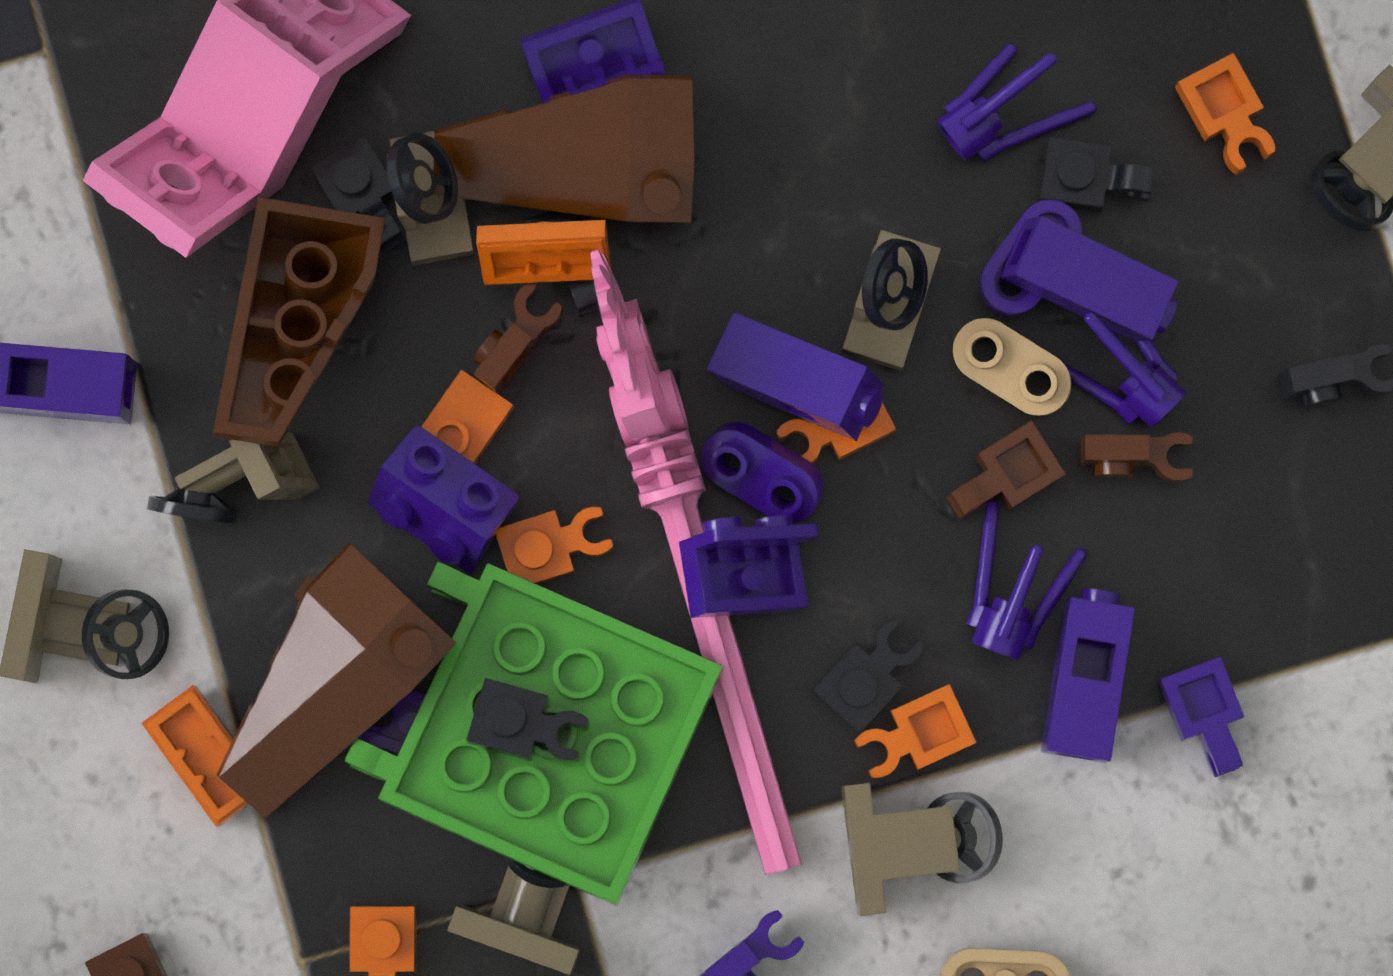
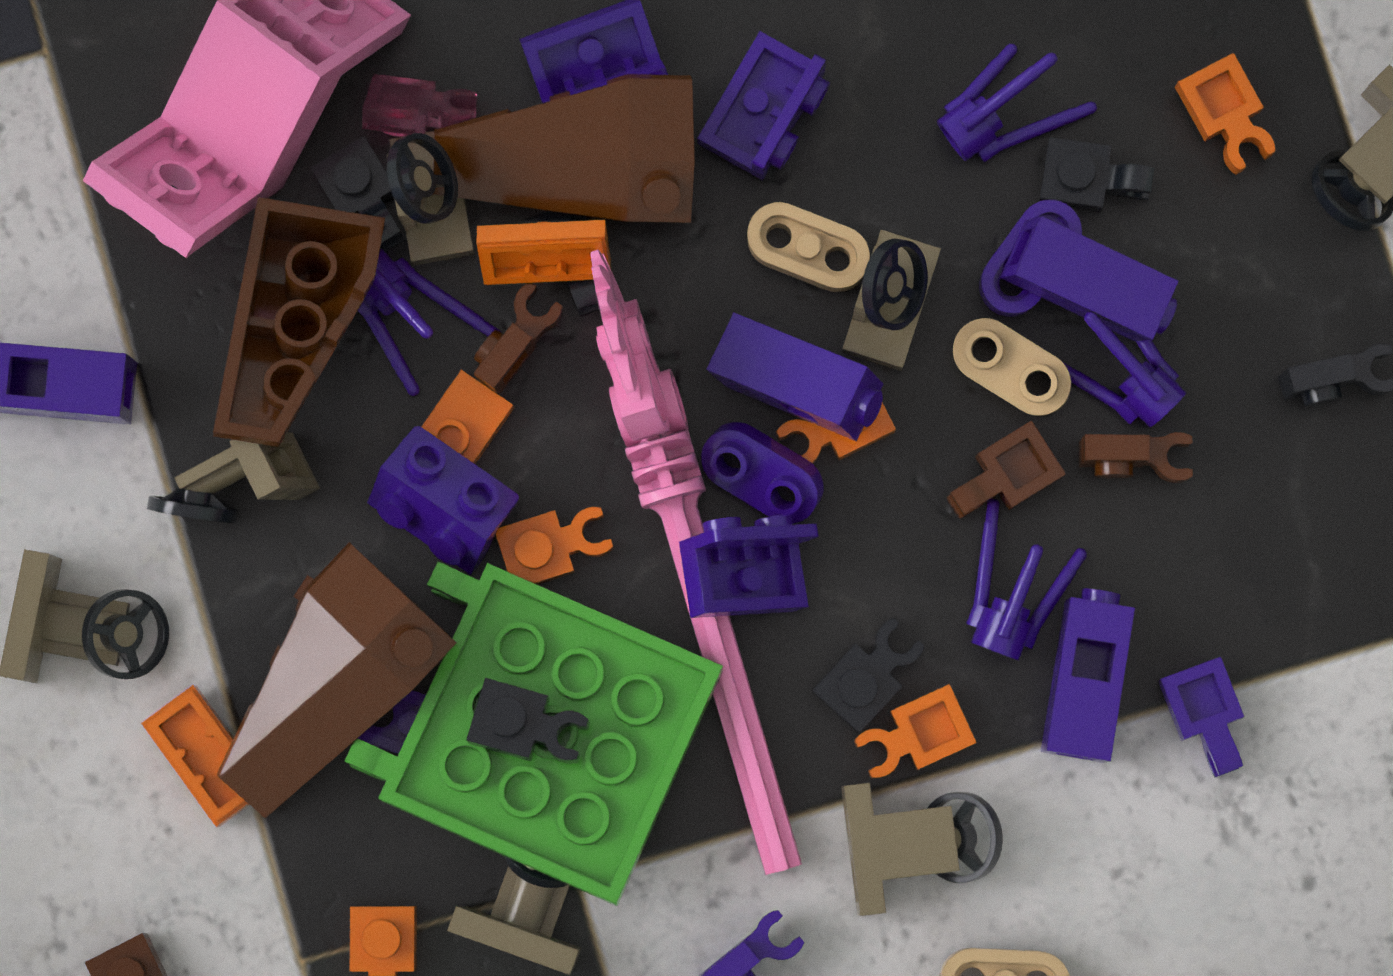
(391, 294): none -> dark purple plant
(411, 106): none -> clear pink plate
(762, 106): none -> dark purple bracket
(810, 243): none -> tan plate

